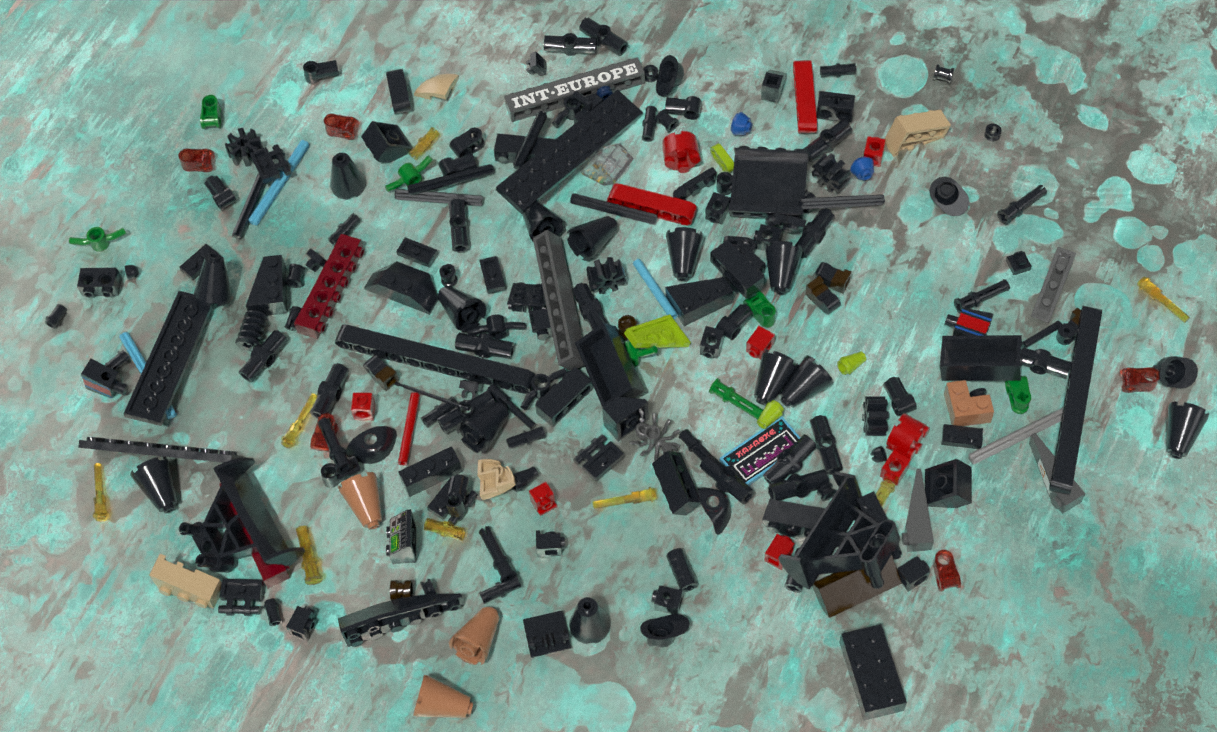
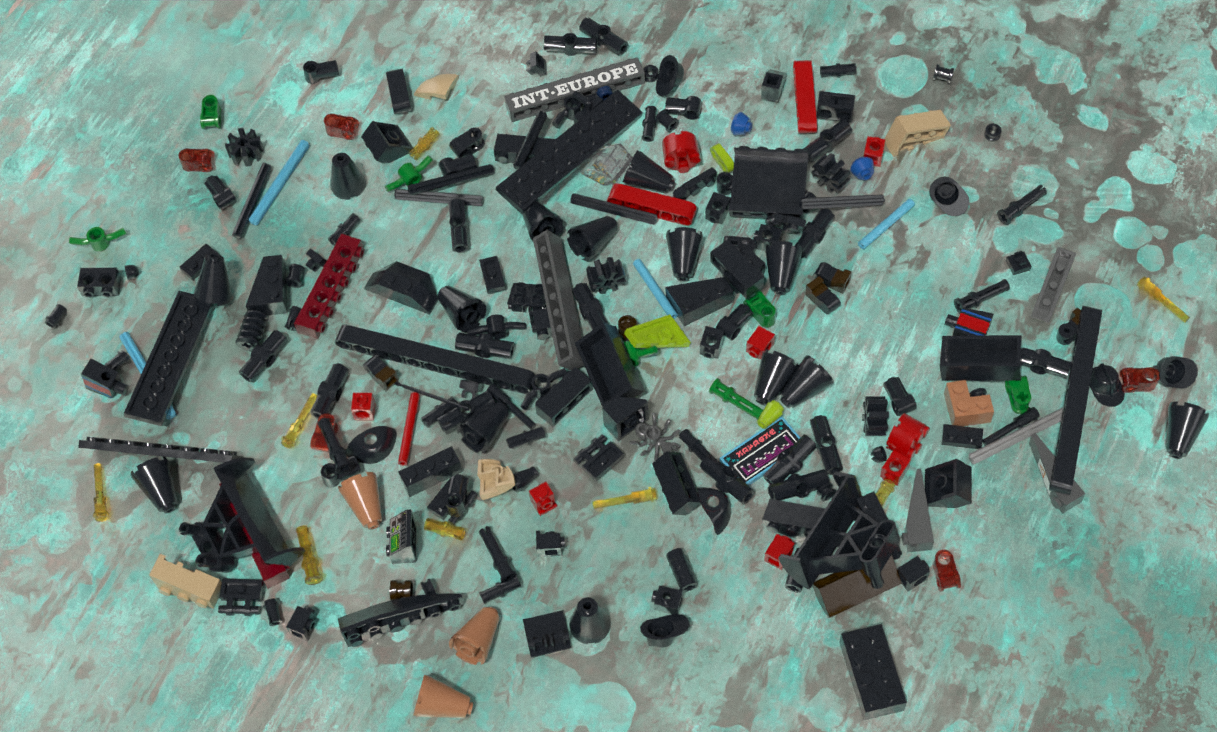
(265, 166): black plate -> none
(417, 252): black plate -> none
(447, 275): black bush -> none
(647, 174): none -> black cone
(851, 362): lime cone -> none
(885, 224): none -> medium azure piece
(1018, 422): none -> black pin
(1042, 334): black piece -> none
(1106, 385): none -> black piece

